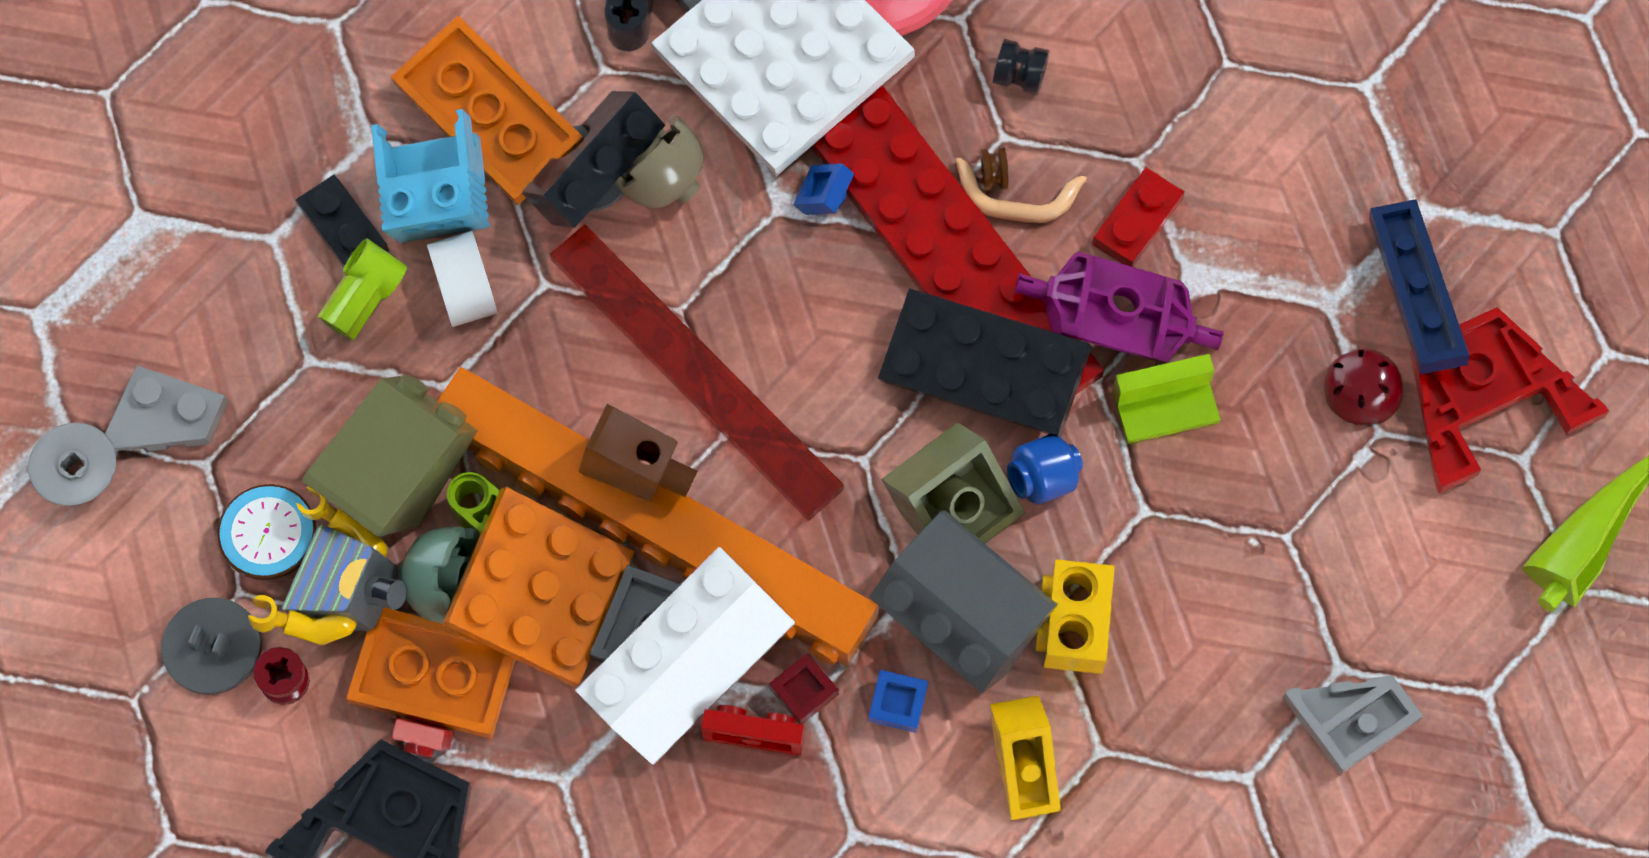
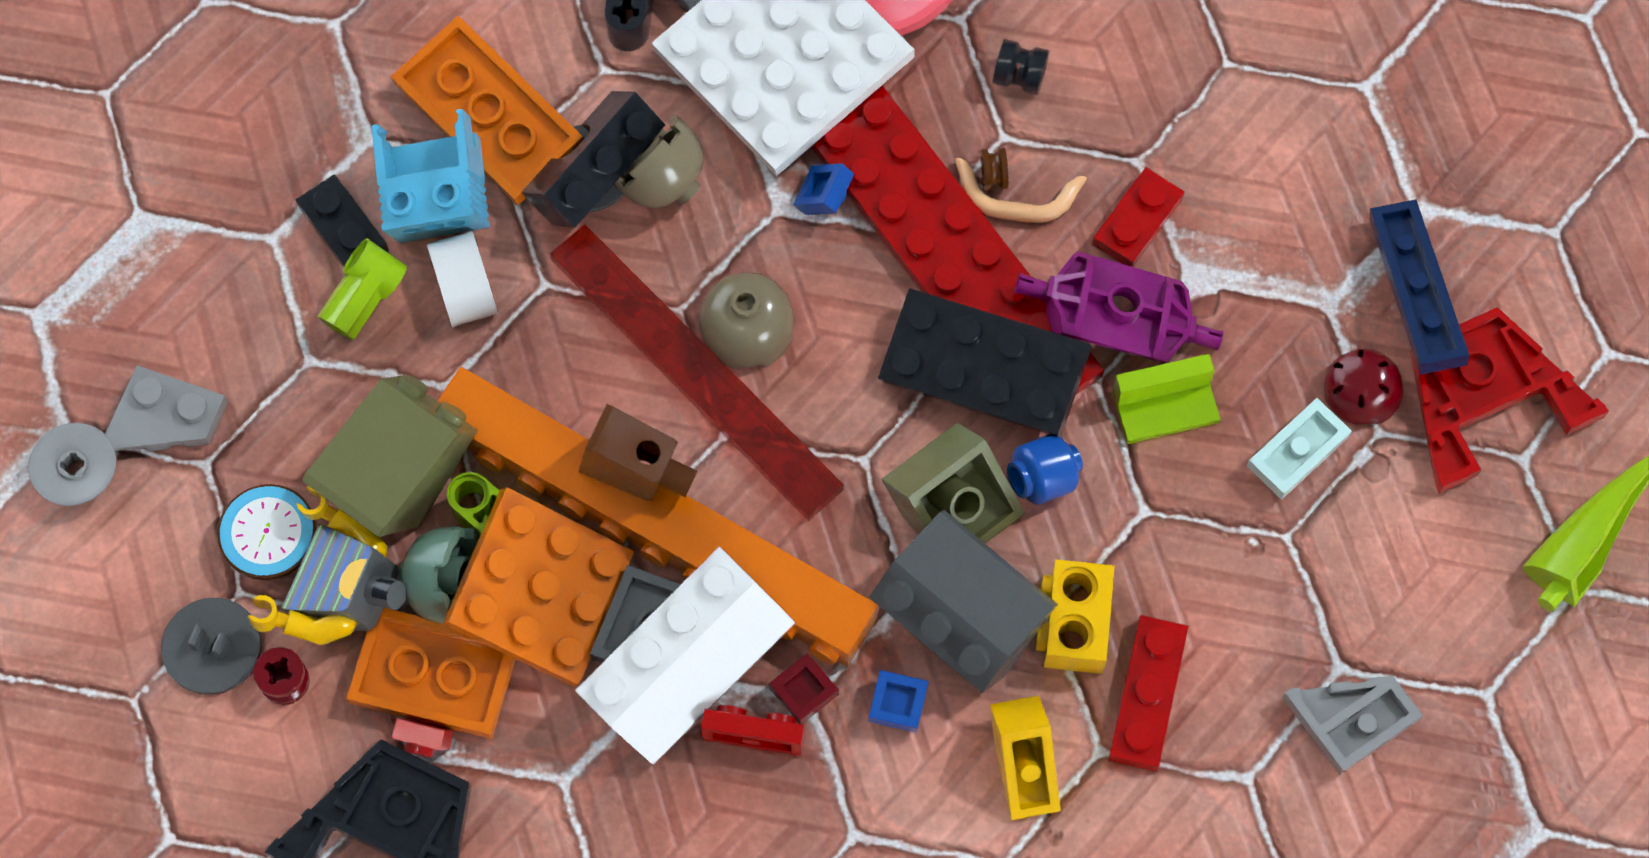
(747, 320): none -> dark tan cylinder
(1148, 693): none -> red plate
(1299, 448): none -> light aqua plate

